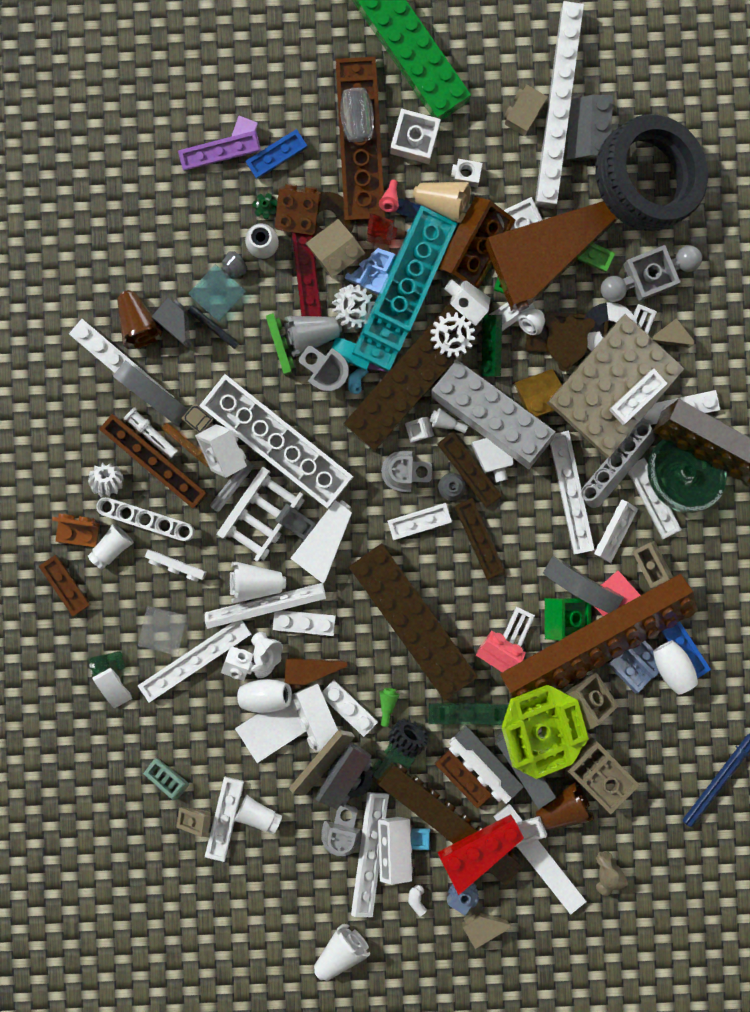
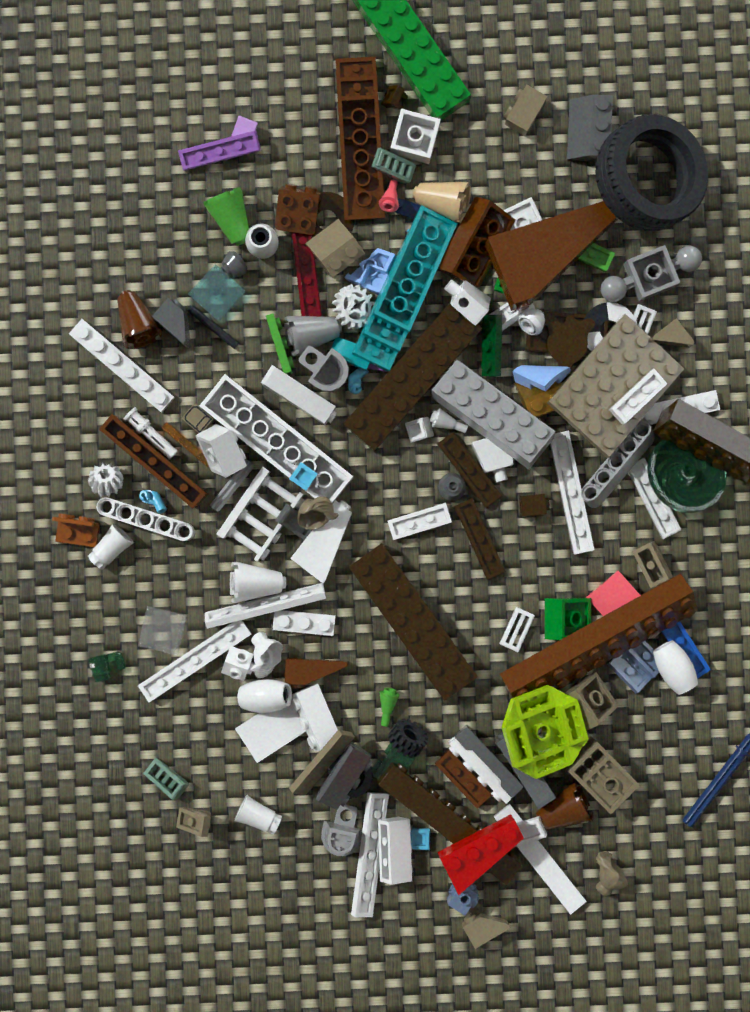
(64, 585): reddish brown plate -> none
(112, 688): white slope -> none
(150, 393): dark grey slope -> none
(153, 498): none -> medium azure arm
(175, 566): white plate -> none
(224, 819): white tile -> none
(230, 214): none -> bright green cone
(264, 209): dark green plant -> none
(276, 154): blue plate -> none
(299, 395): none -> white slope
(303, 476): none -> medium azure plate
(316, 513): none -> dark tan hair
(341, 953): white cone -> none
(349, 708): white plate -> none
(357, 114): clear piece -> none
(381, 230): clear red slope -> none
(392, 97): none -> dark brown tile
(400, 471): light grey container -> none
(405, 168): none -> sand green slope
(415, 898): white arm -> none
(460, 340): white gear -> none
(467, 713): clear green slope -> none
(474, 167): white brick -> none
(500, 652): coral brick -> none
(533, 505): none -> dark brown brick
(539, 376): none -> light blue slope
(559, 105): white brick -> none
(582, 586): dark grey slope -> none
(616, 531): white plate -> none

